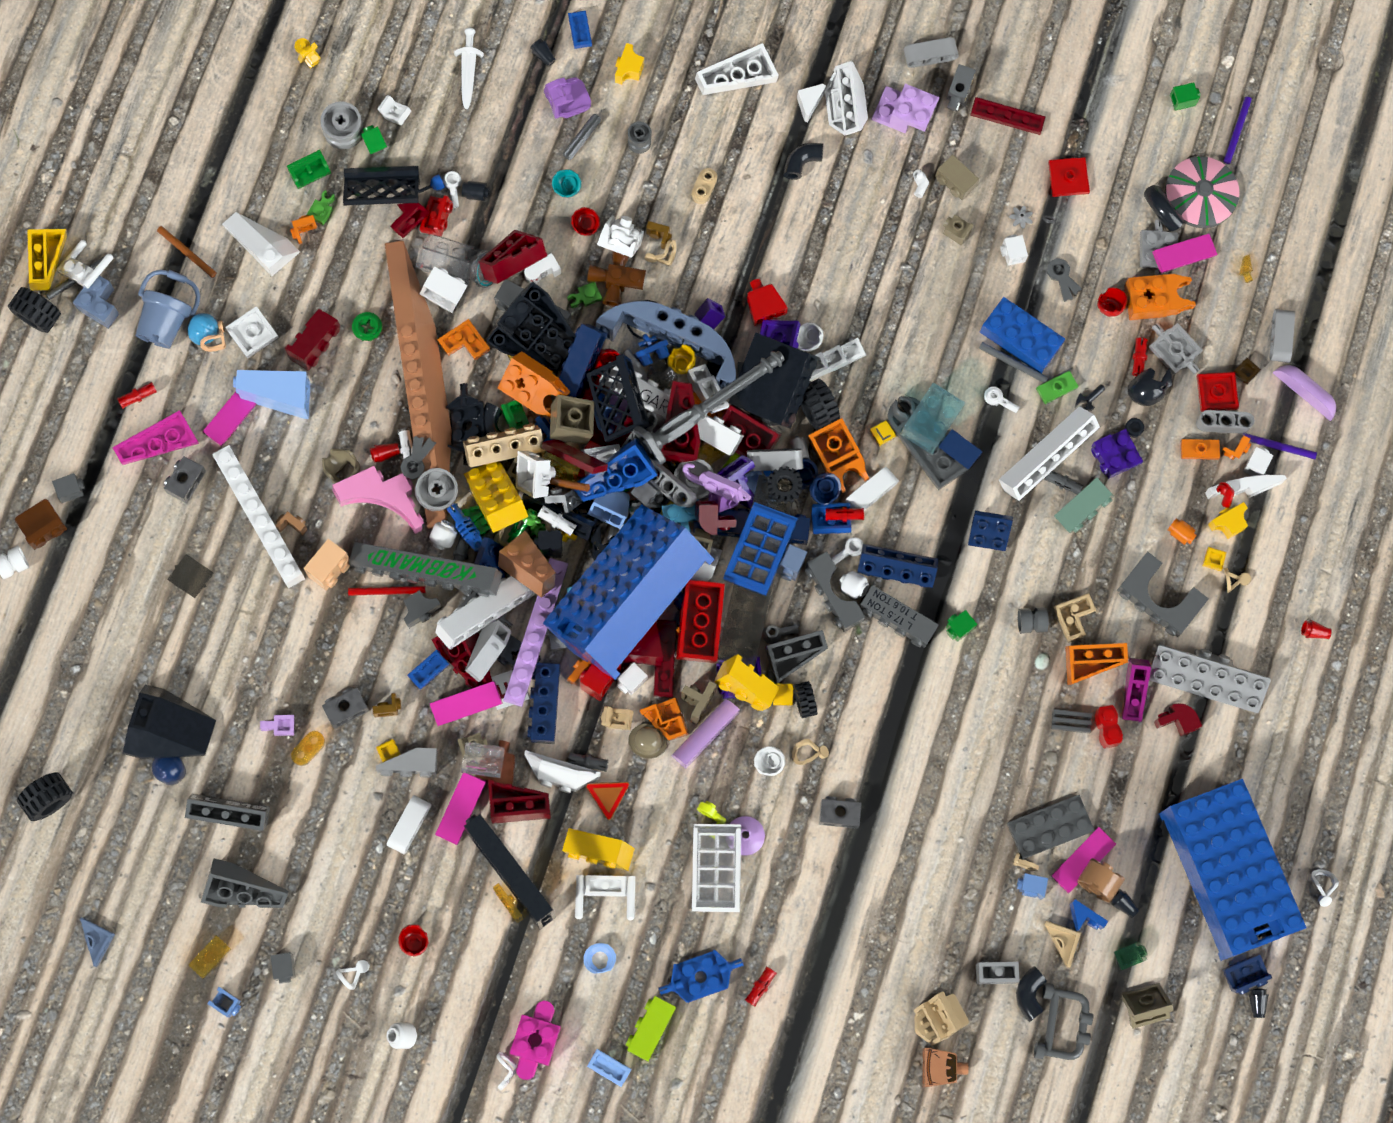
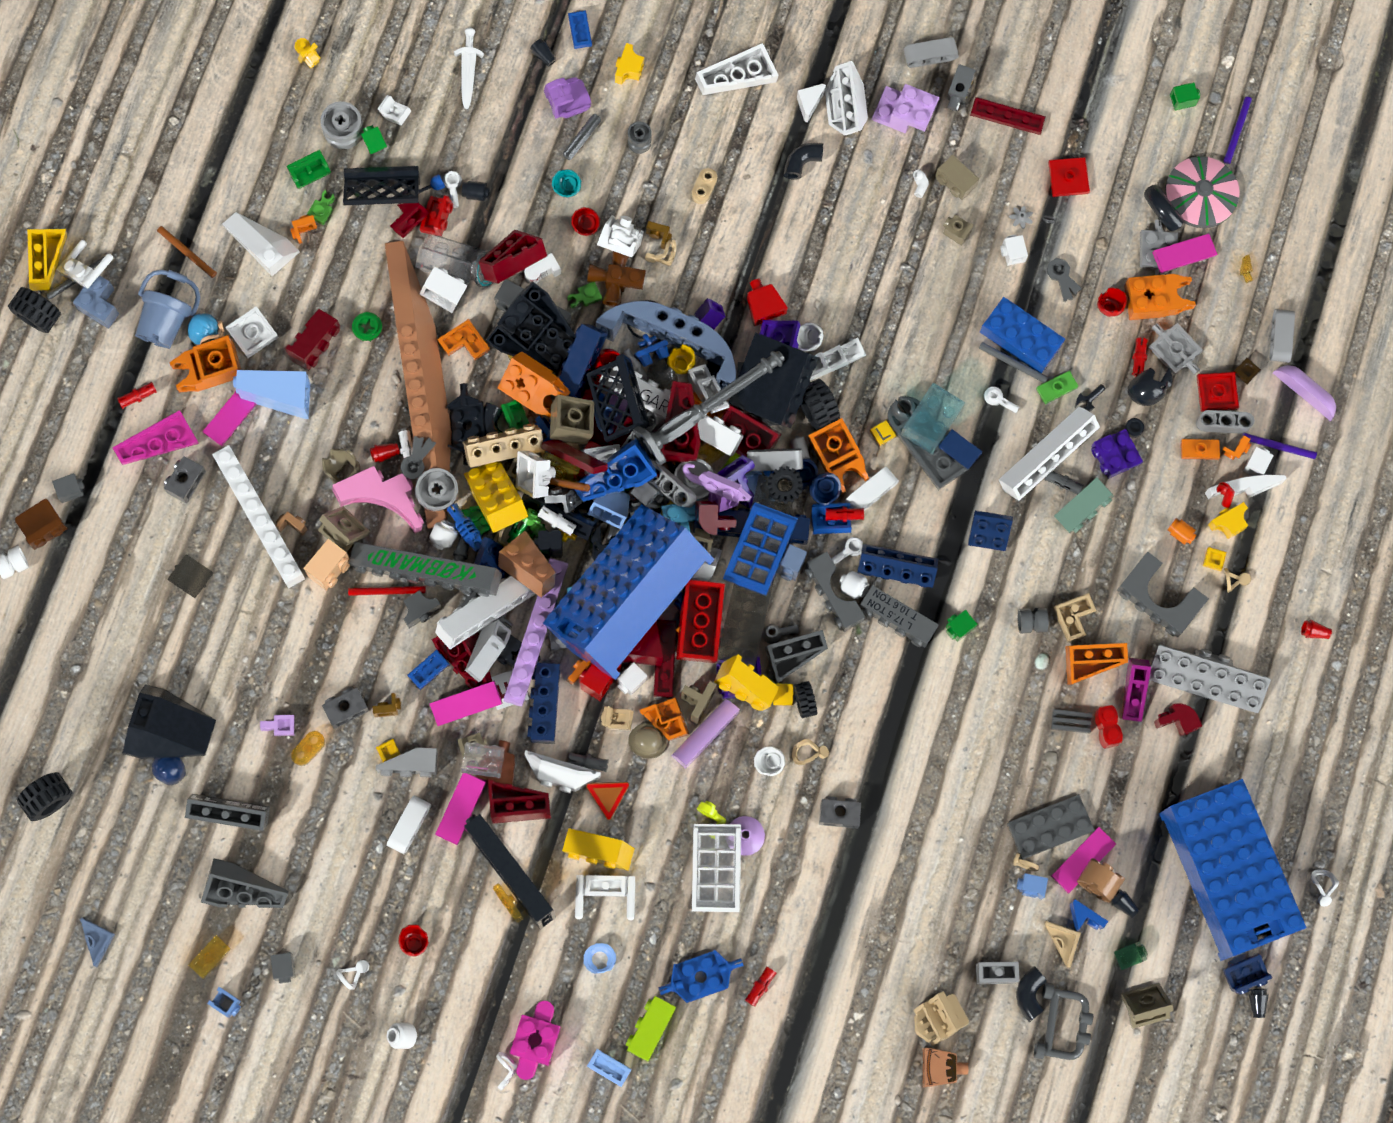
(208, 365): none -> orange brick
(342, 528): none -> dark tan bracket

